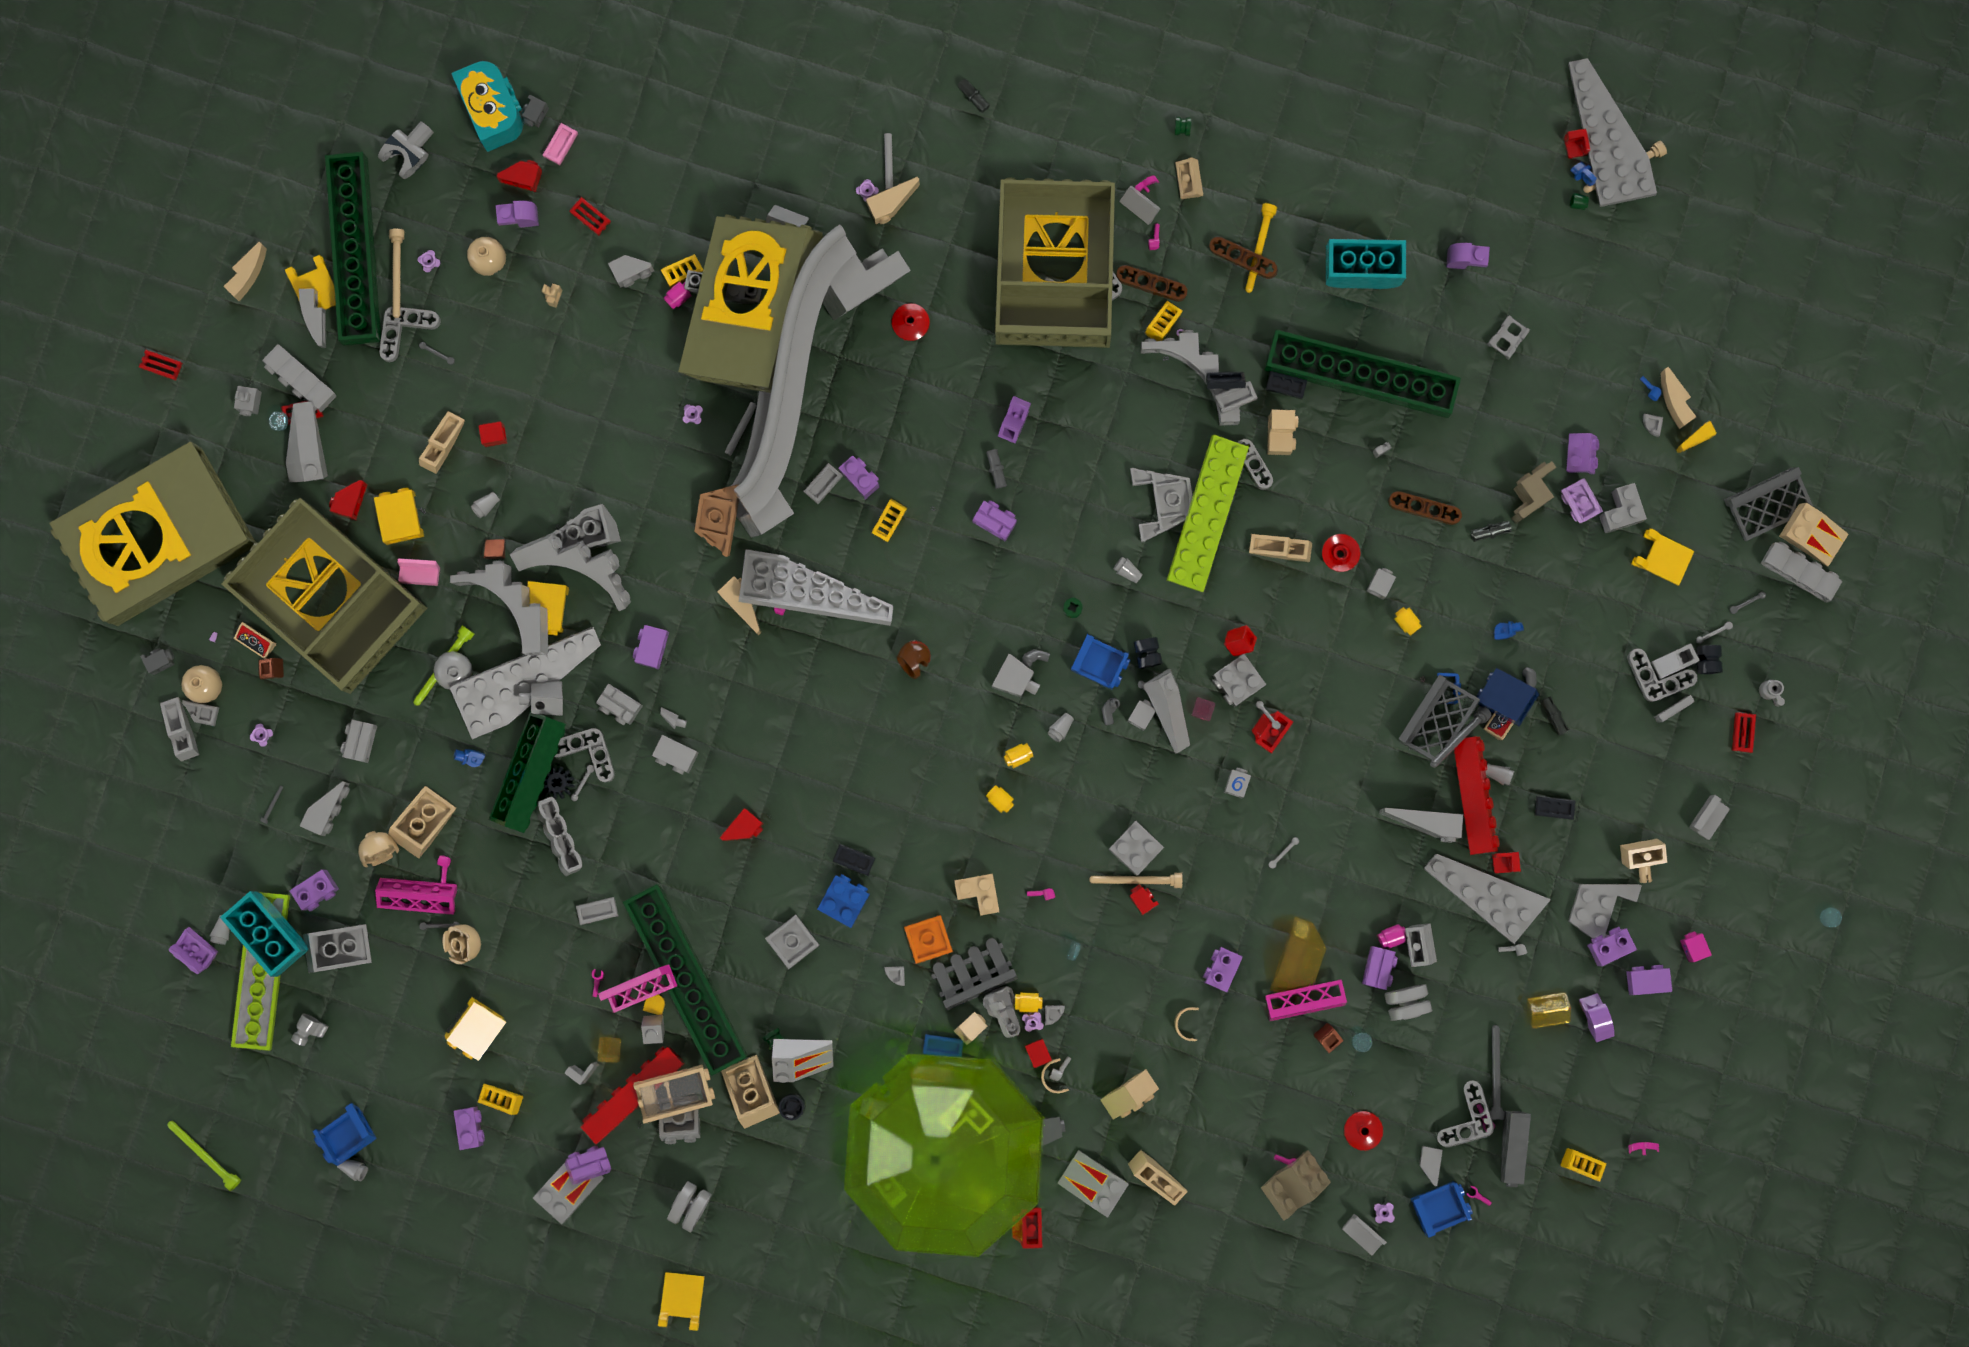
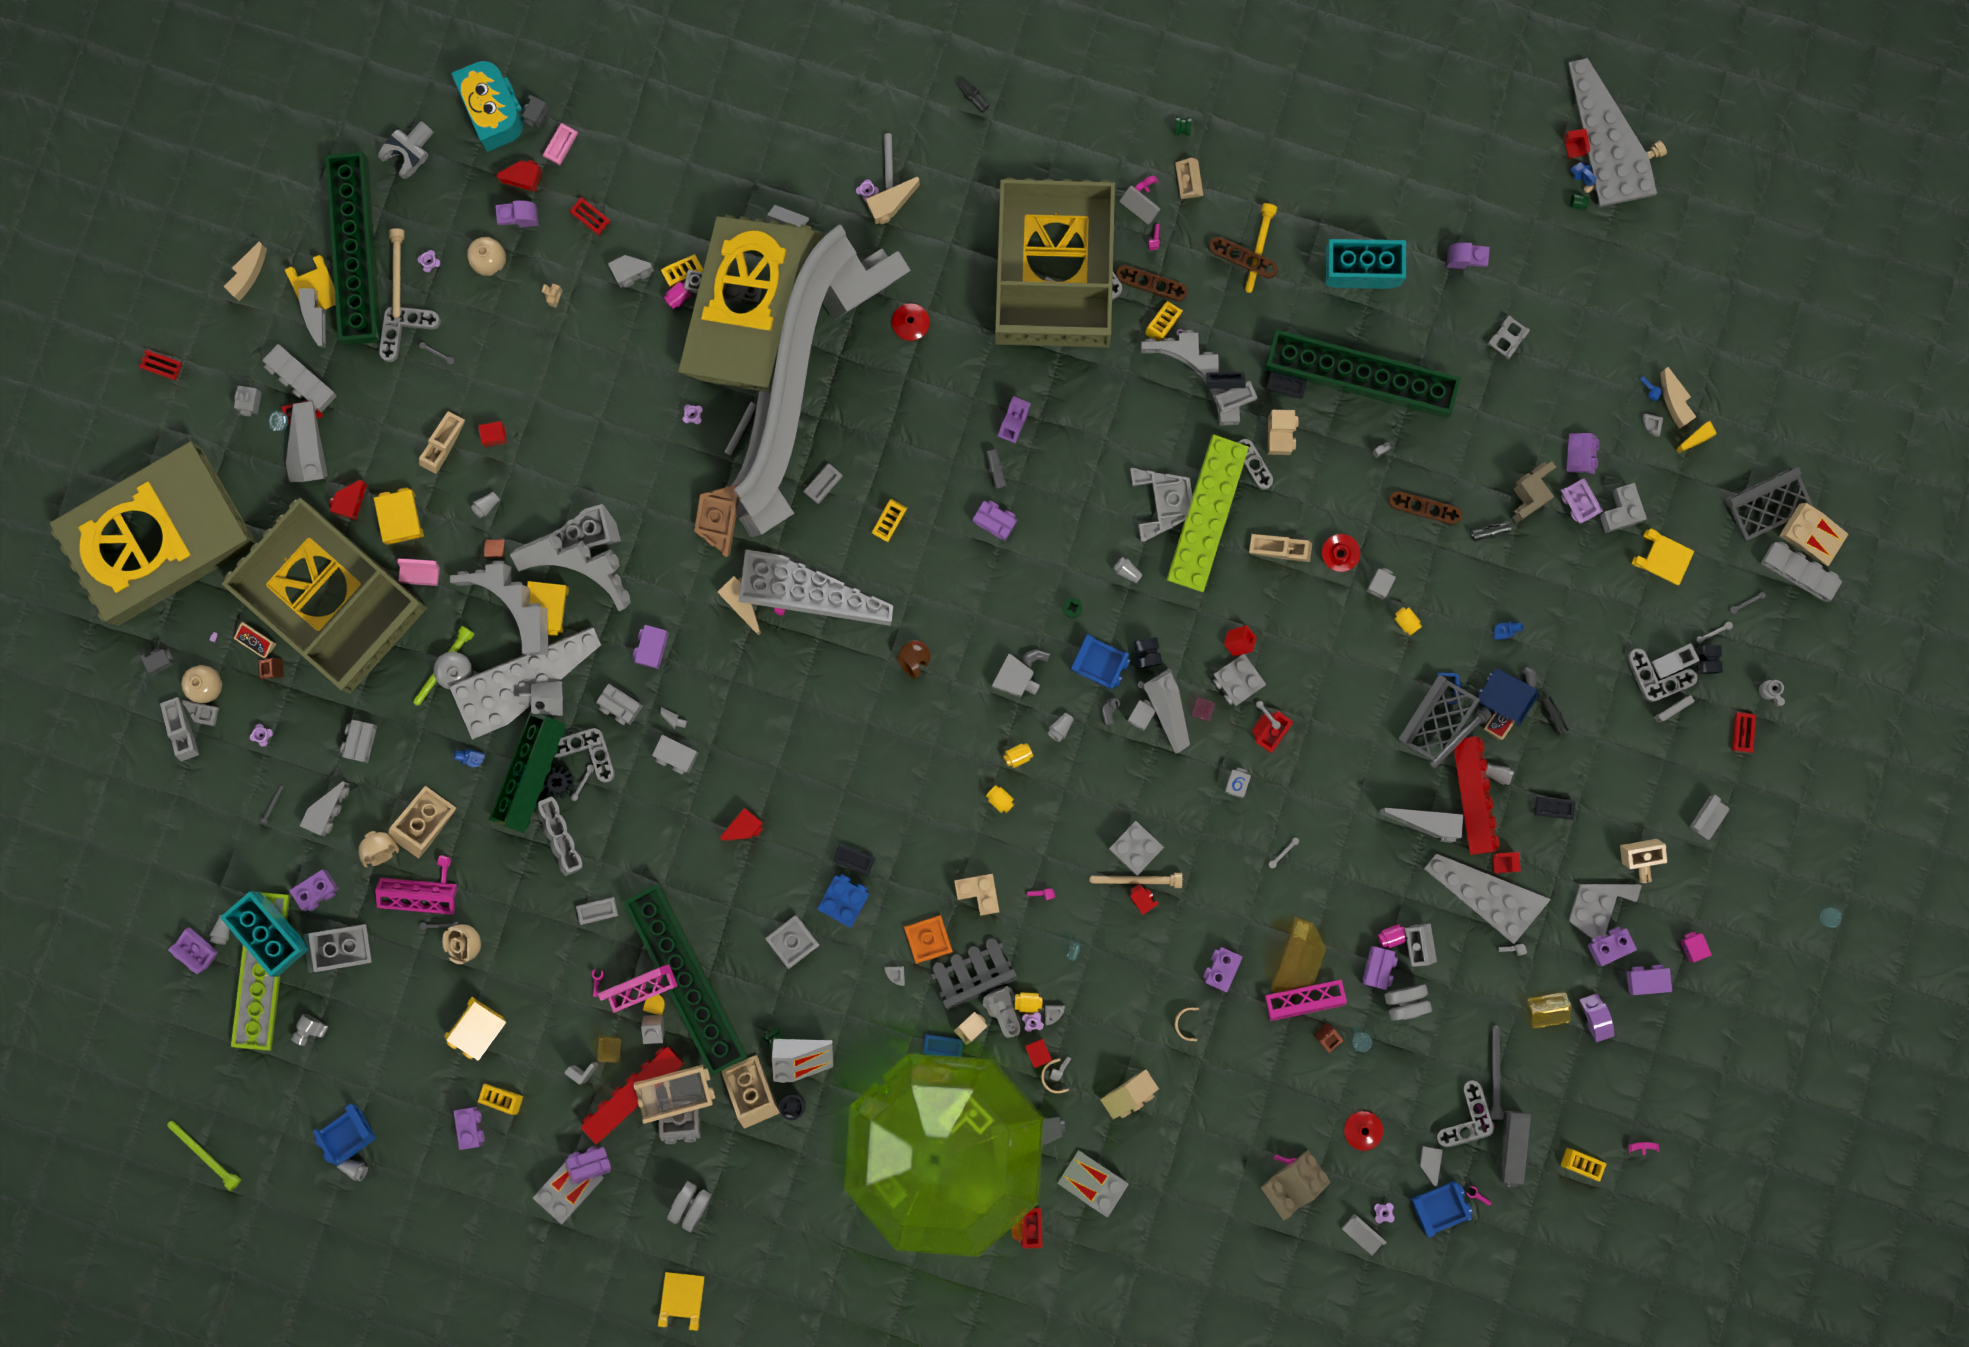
(859, 477): medium lavender brick -> none
(1156, 1177): tan slope -> none

